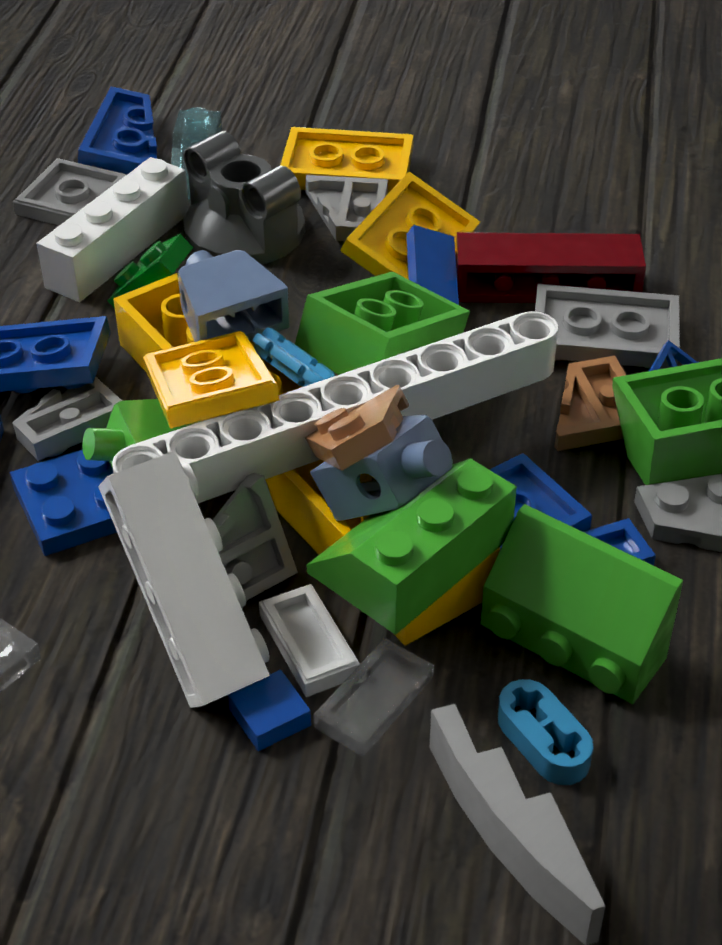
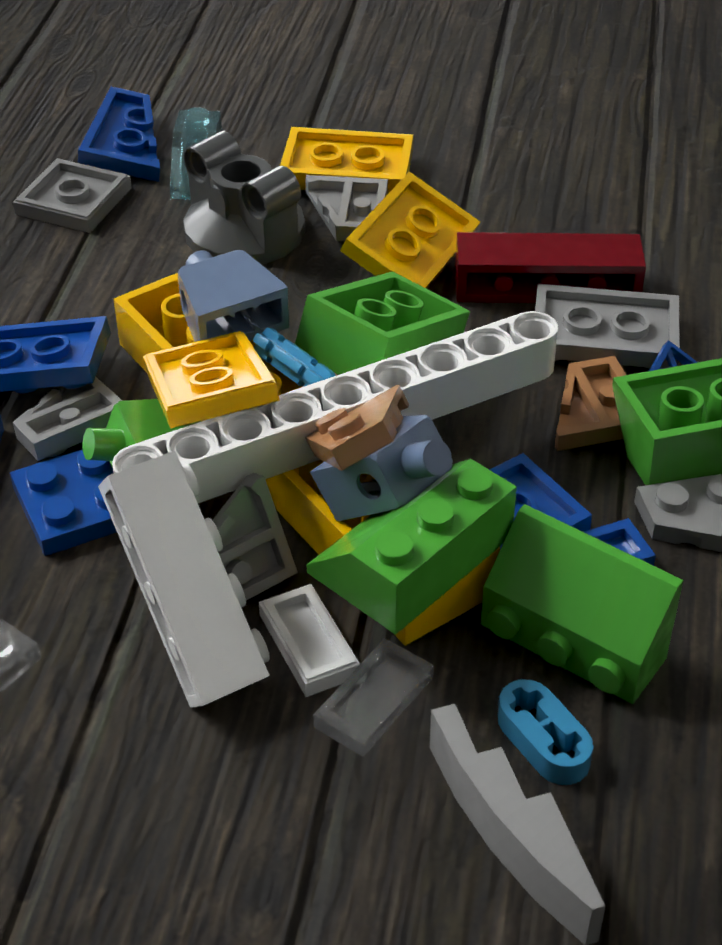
(113, 229): white brick -> none
(156, 263): green wing -> none
(269, 710): blue tile -> none
(432, 261): blue tile -> none

